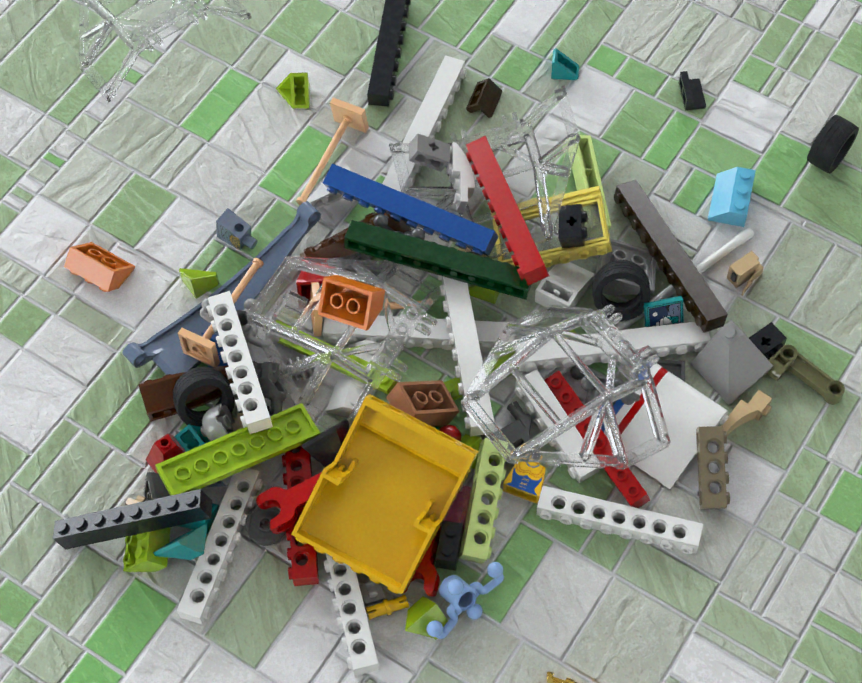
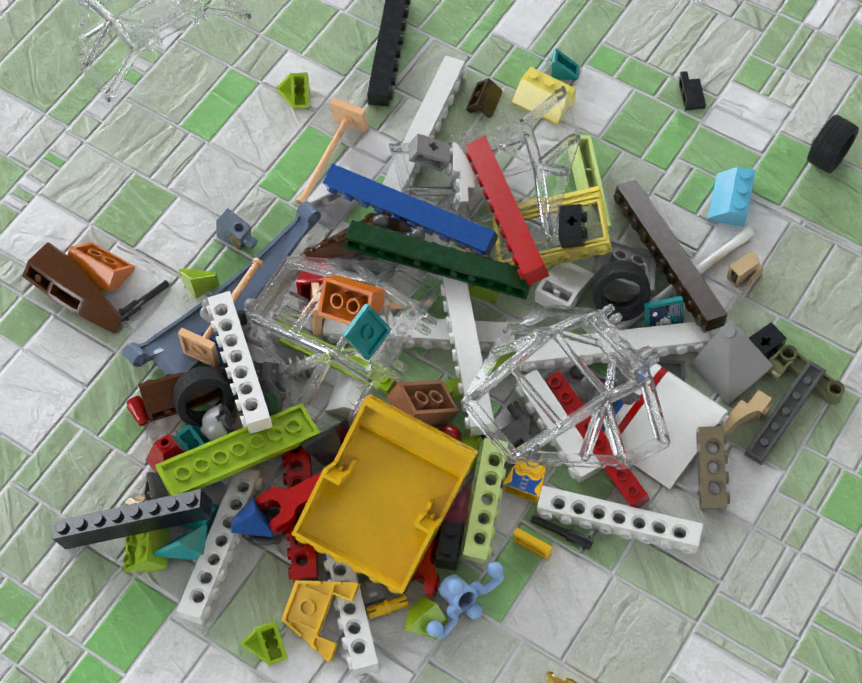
(71, 287): none -> reddish brown wedge
(128, 310): none -> black pin
(137, 409): none -> red cone
(251, 520): none -> blue slope
(266, 643): none -> lime slope
(271, 403): none -> dark green tile
(309, 607): none -> yellow wing
(366, 332): none -> teal tile
(532, 543): none -> yellow tile
(536, 88): none -> light yellow slope
(570, 535): none -> black pin
(785, 412): none -> dark grey tile

